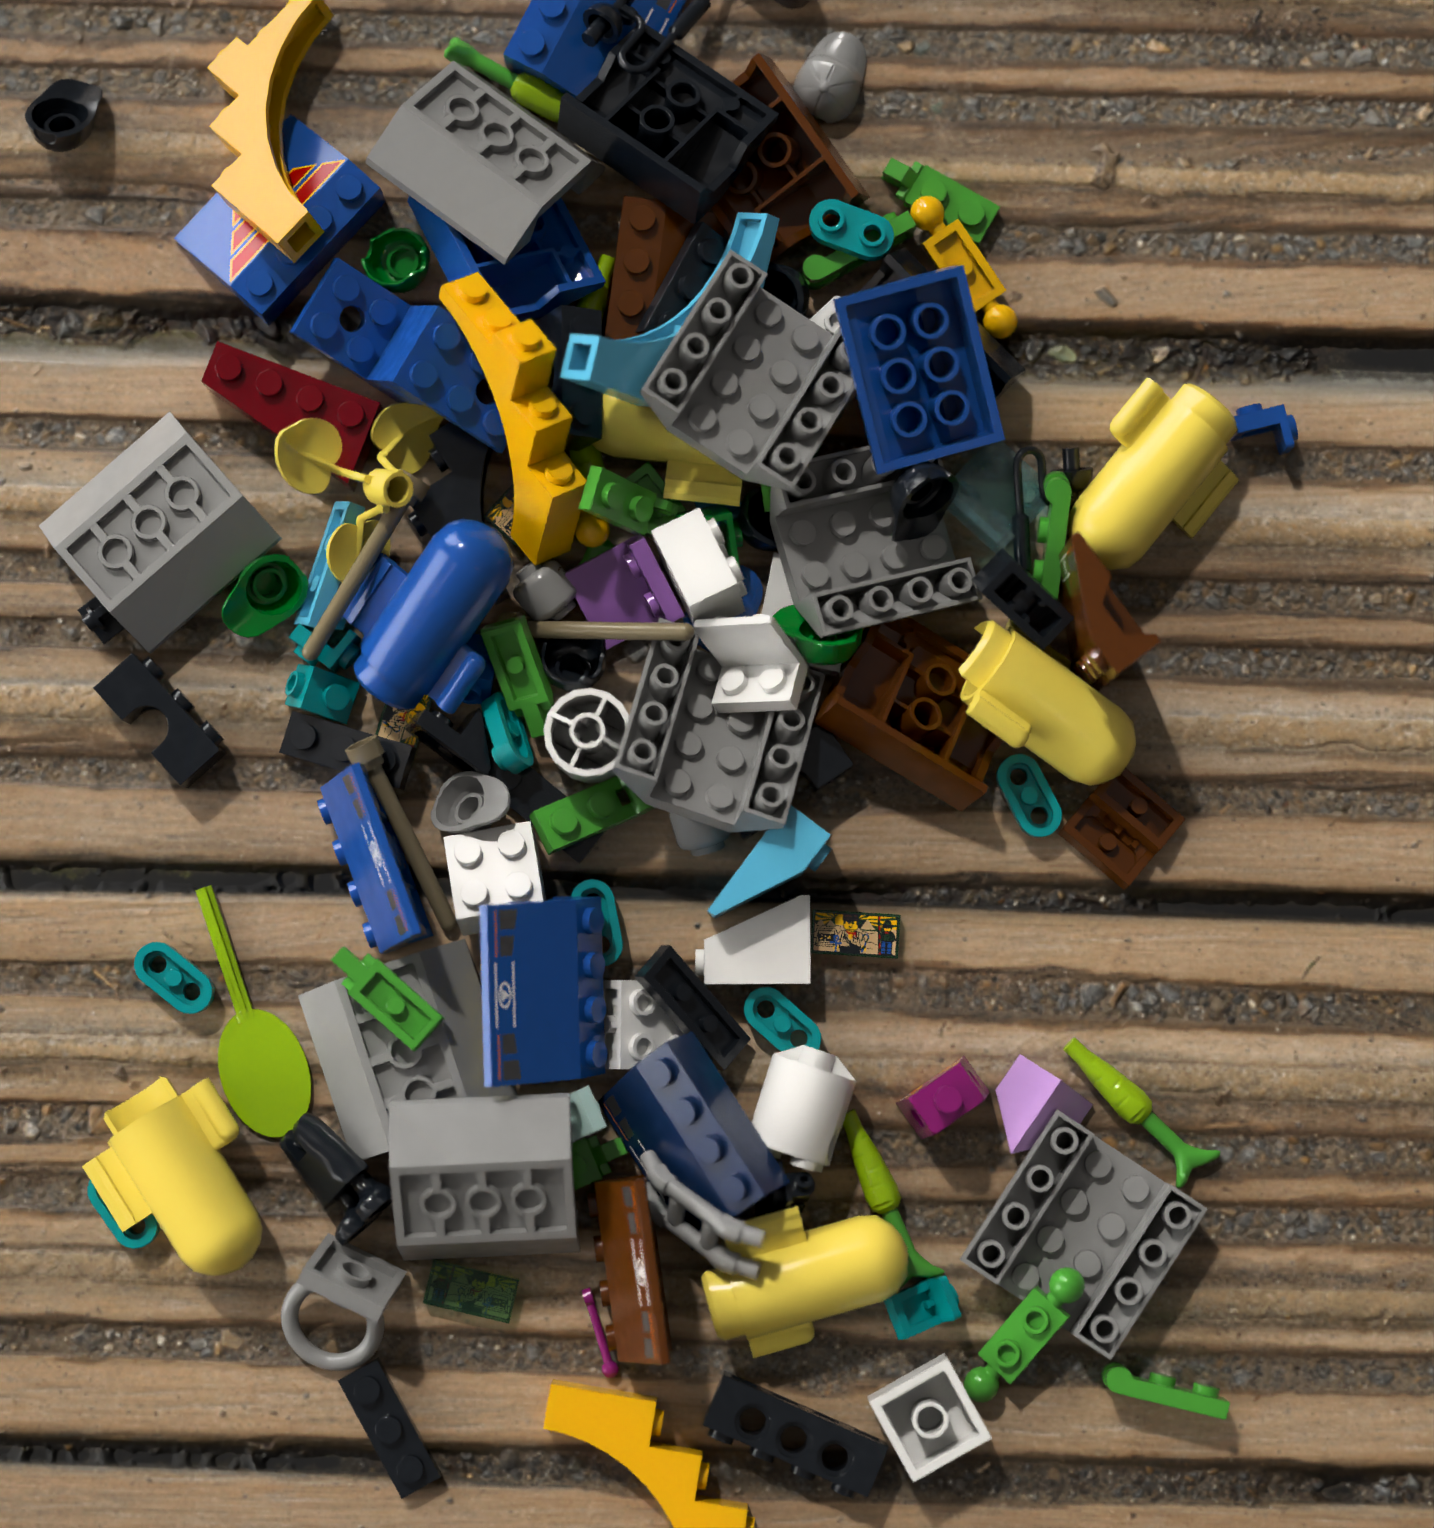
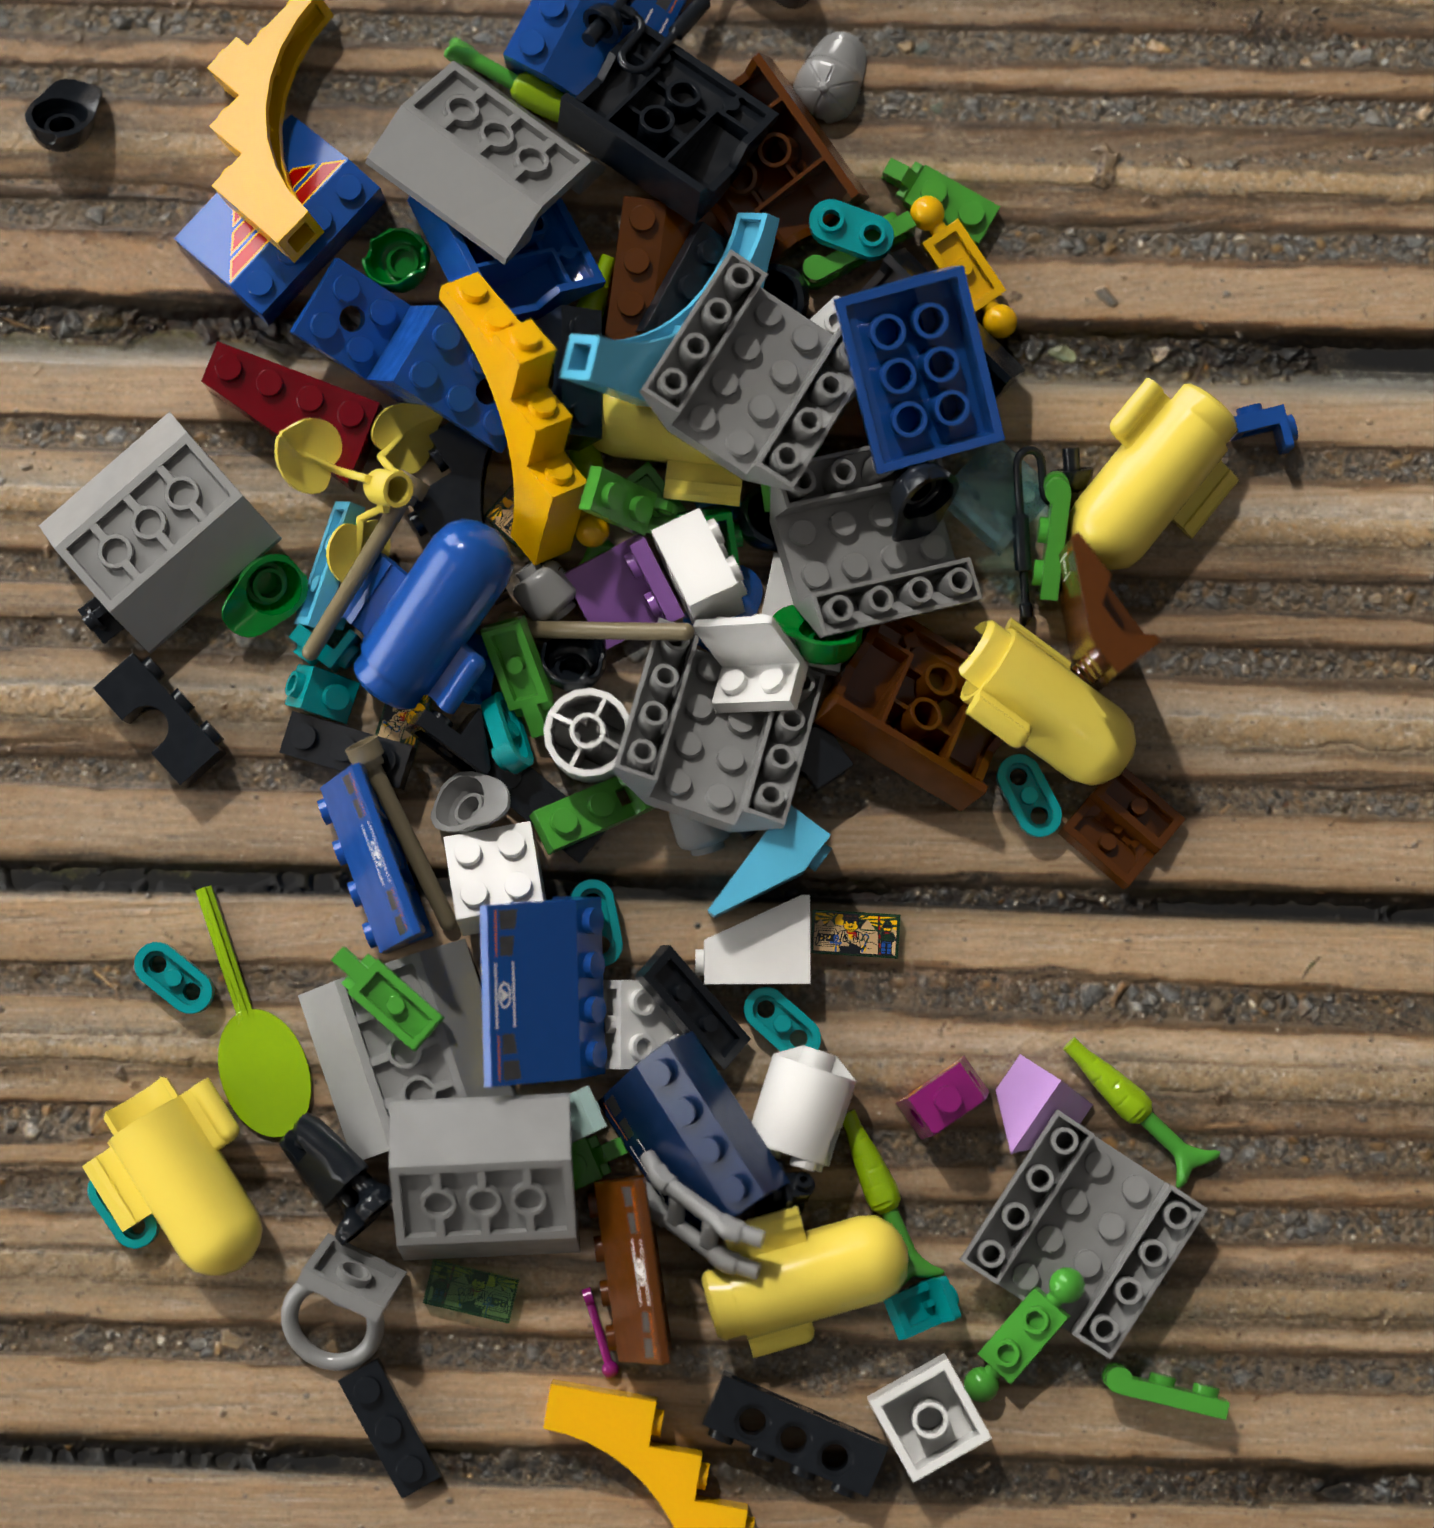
(1022, 598): black brick -> none

